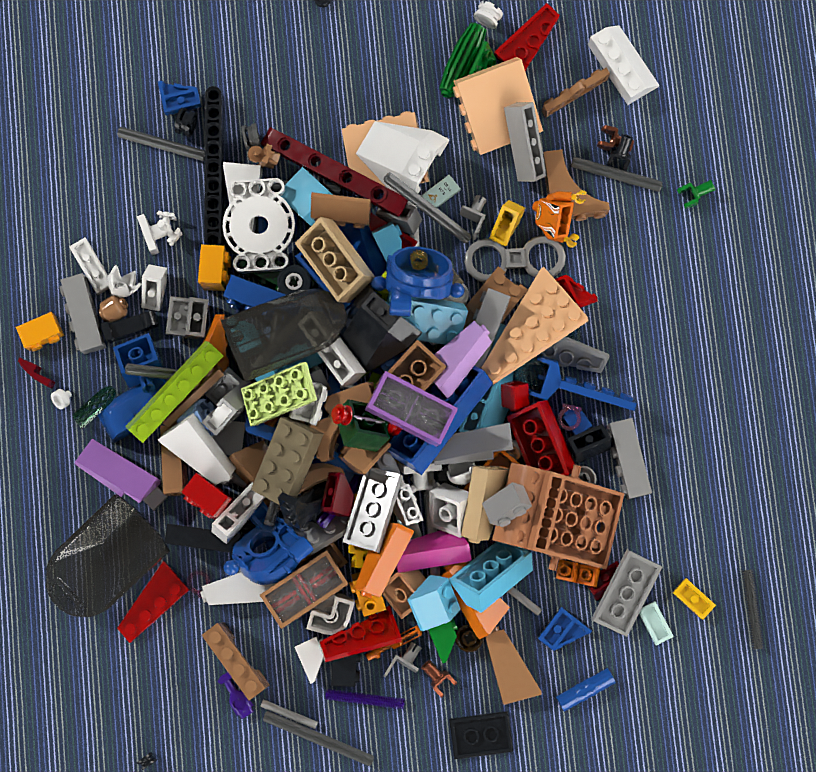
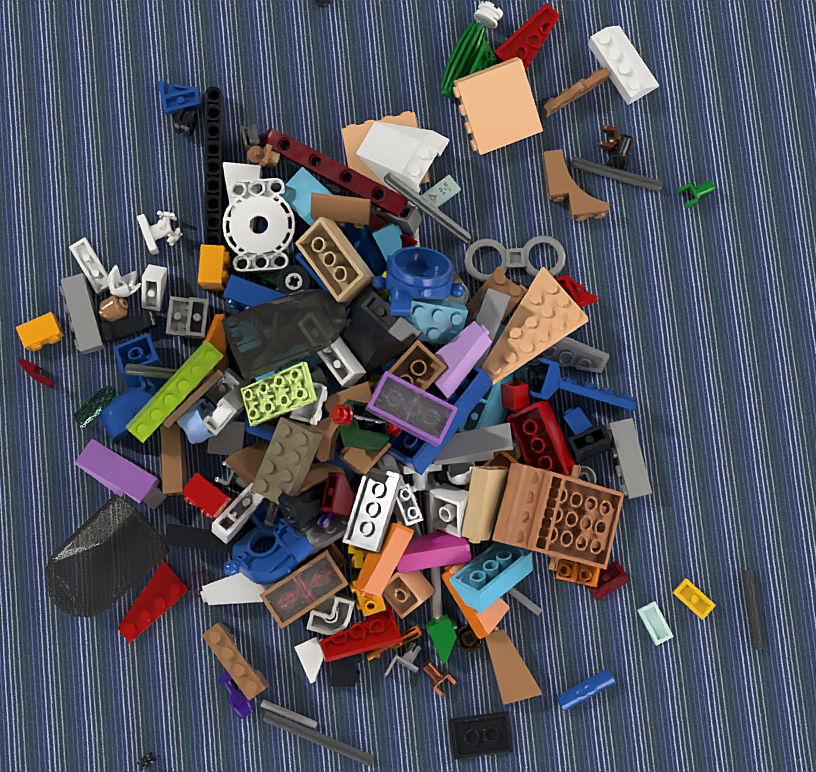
(61, 398): white tile -> none
(161, 143): dark grey axle -> none
(198, 449): white slope -> none
(365, 699): dark purple axle -> none
(421, 255): clear yellow bush -> none
(434, 602): medium azure slope -> none
(474, 213): light grey bracket -> none
(506, 222): yellow arch -> none
(507, 504): light grey brick -> none
(525, 141): light grey brick -> none
(555, 215): orange torso -> none
(562, 630): blue wing -> none
(577, 410): clear pink piece -> none
(626, 593): light grey plate -> none

